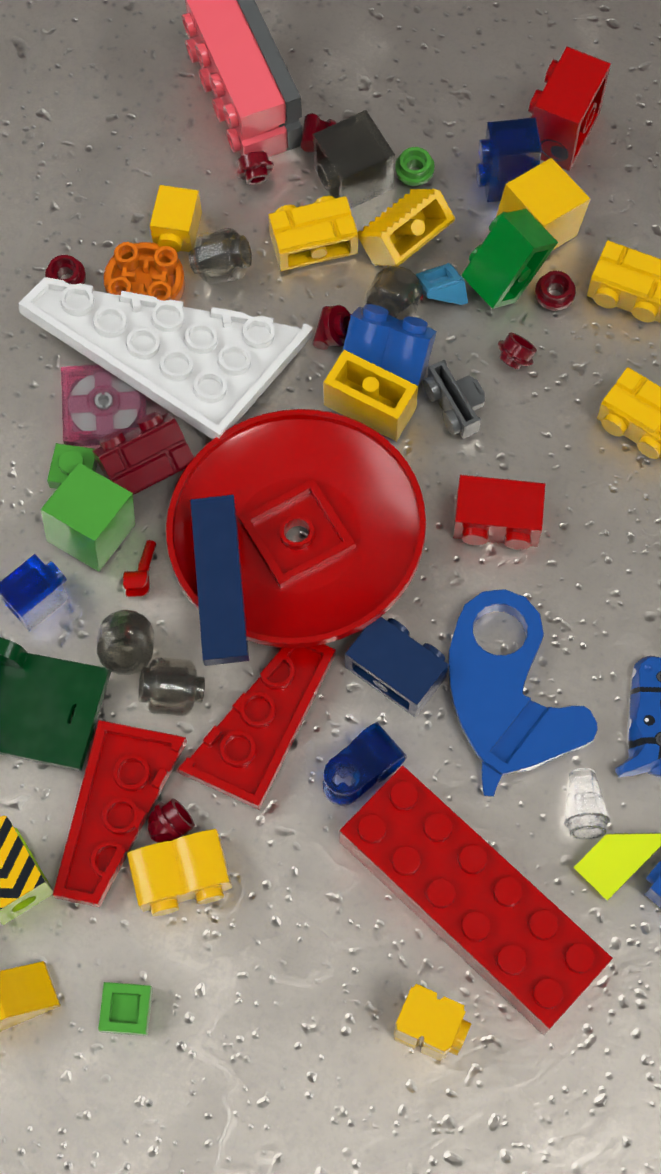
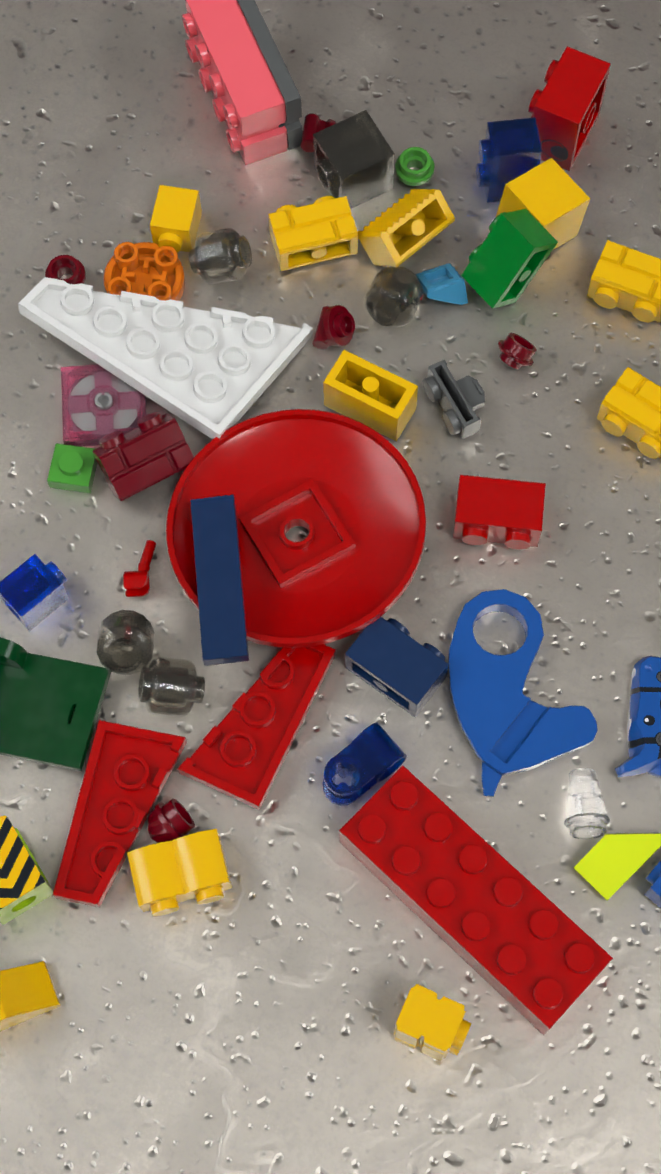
(88, 516): bright green head -> none
(125, 1009): bright green plate -> none
(254, 167): dark red plate -> none
(390, 342): blue brick -> none
(555, 281): dark red plate -> none

